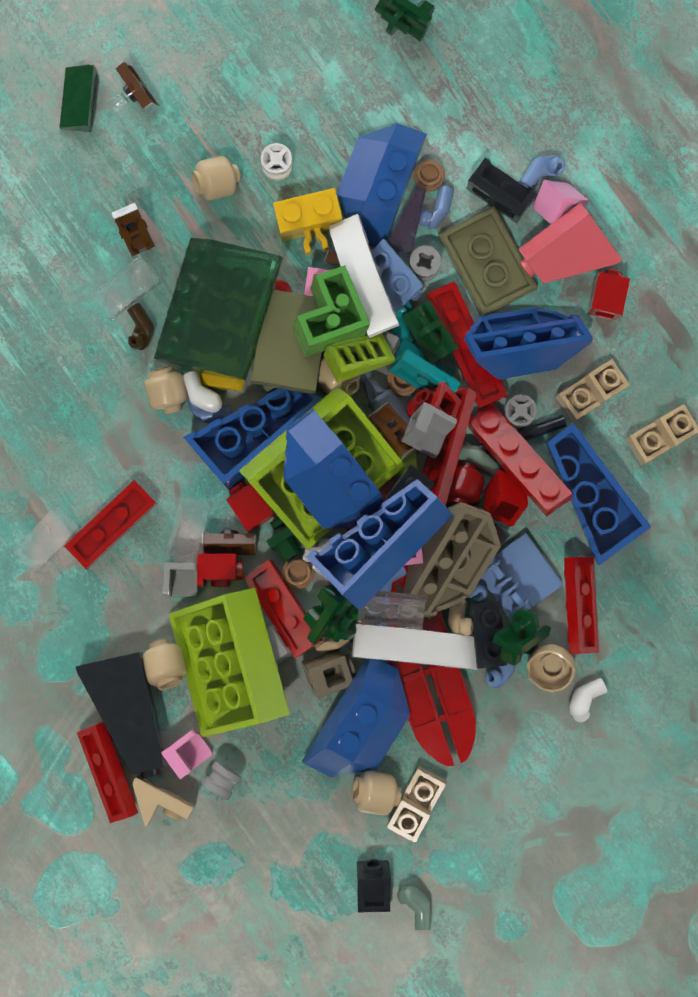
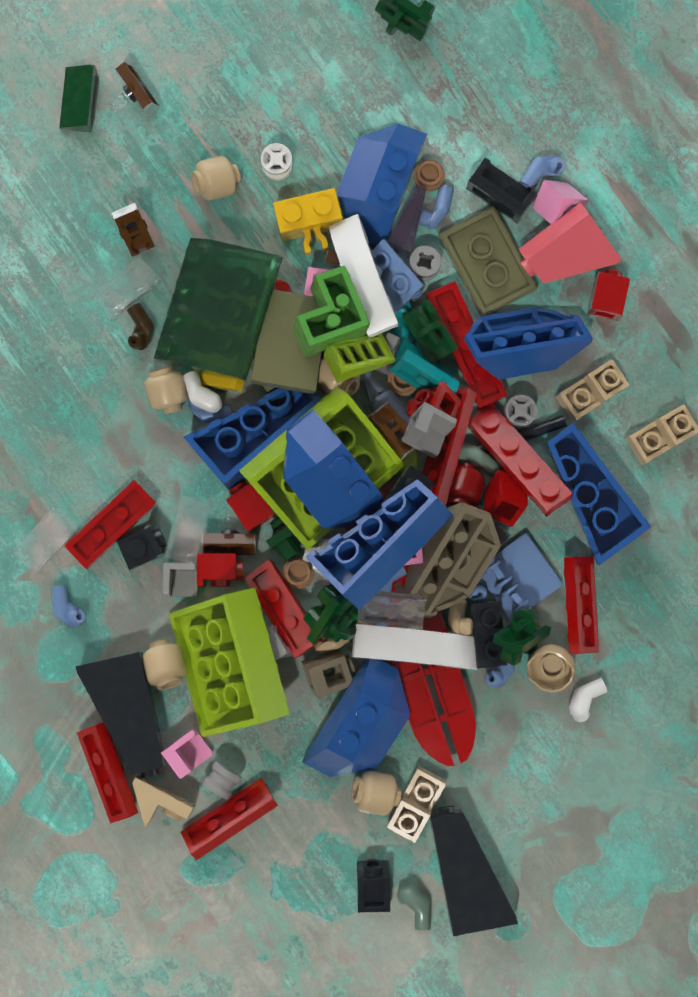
(64, 610): none -> medium blue arm
(142, 547): none -> black bracket
(228, 819): none -> red plate
(469, 884): none -> black slope

